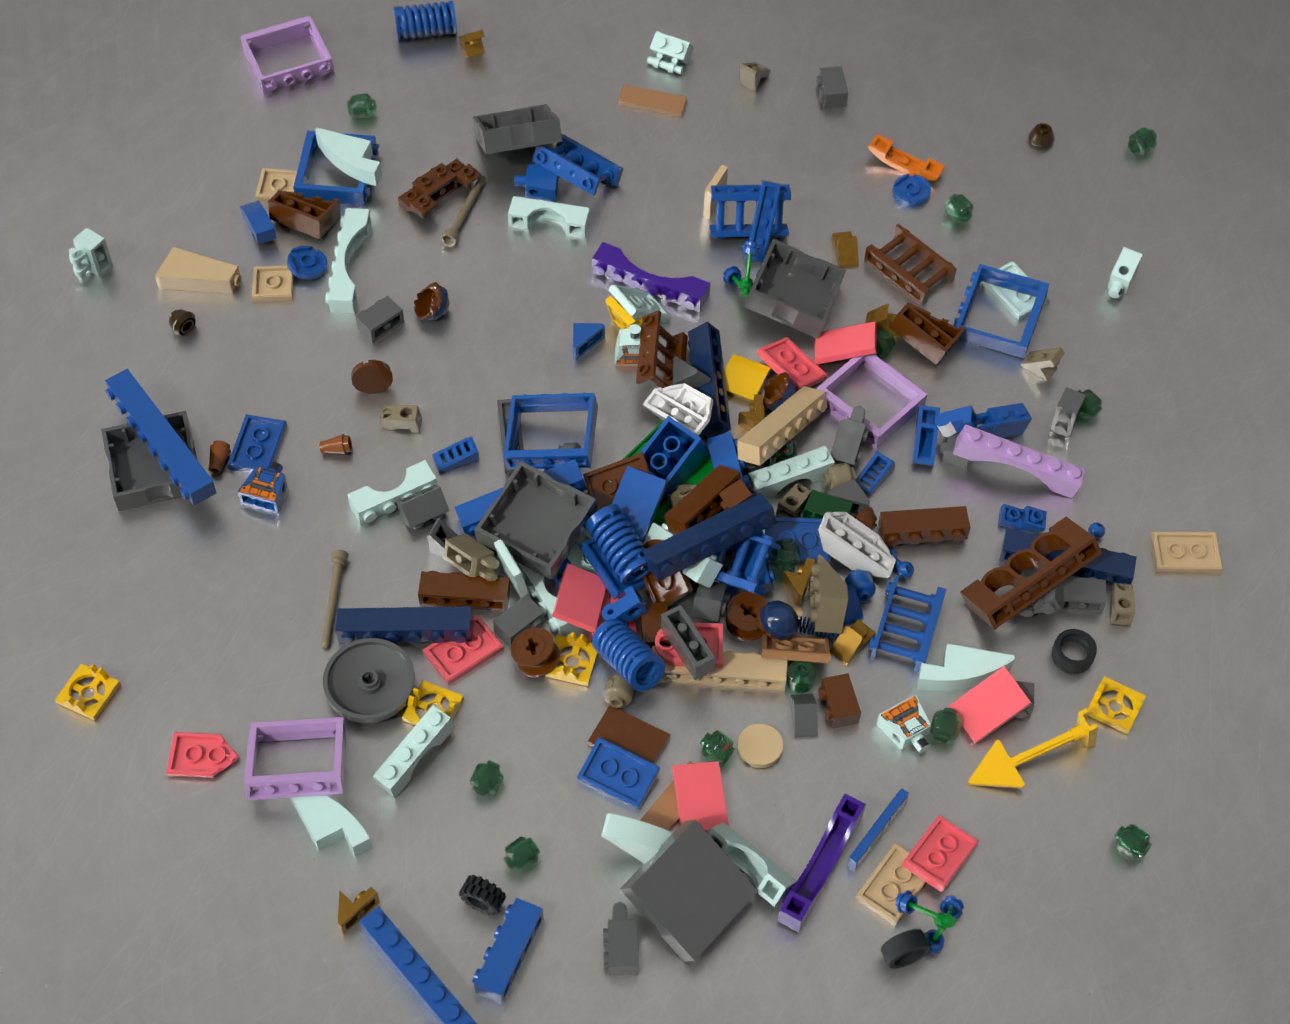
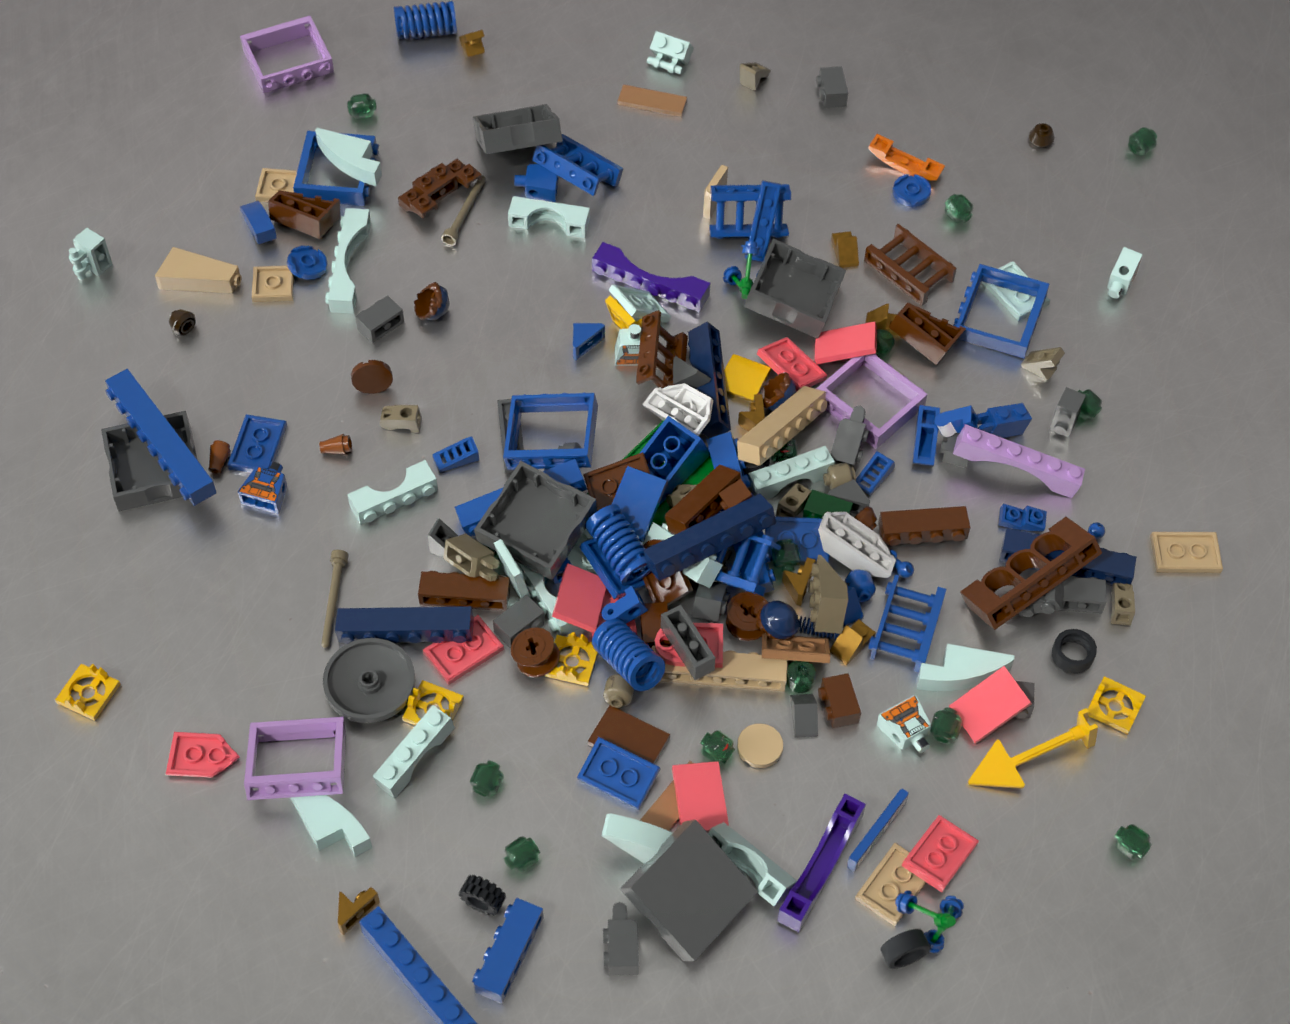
(423, 506): dark grey brick -> none

